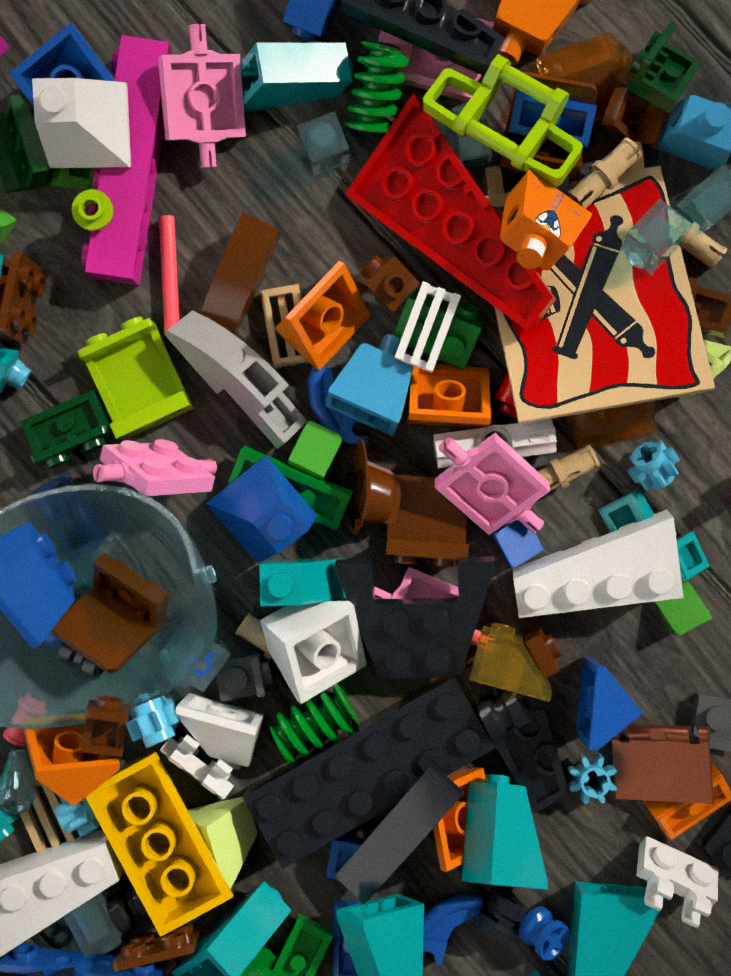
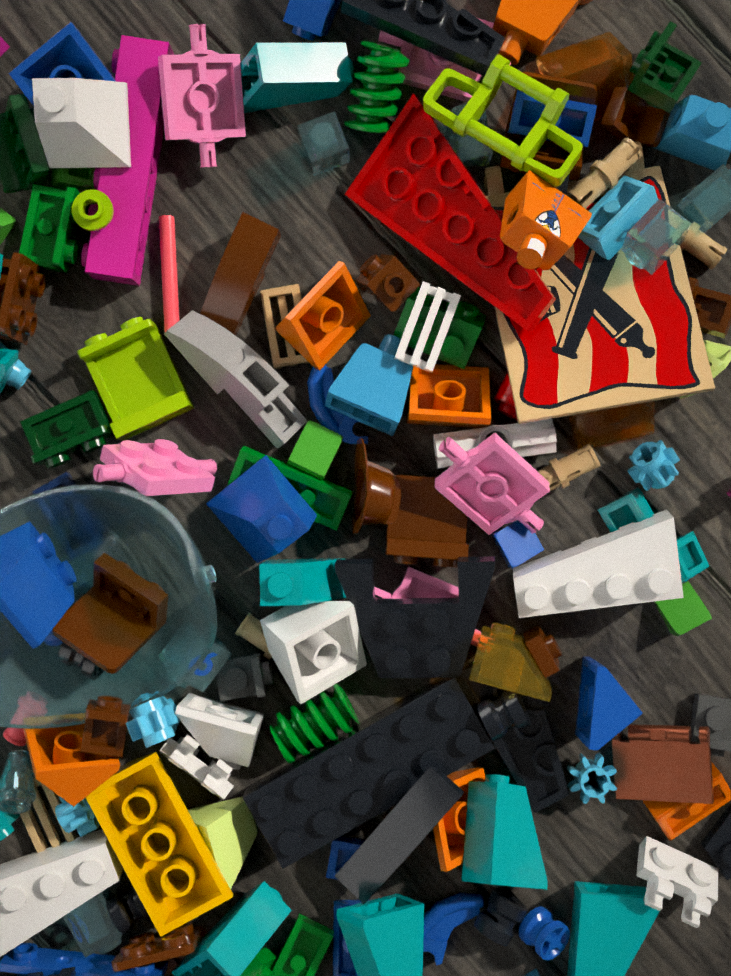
(51, 228): none -> green bracket
(617, 215): none -> medium azure slope

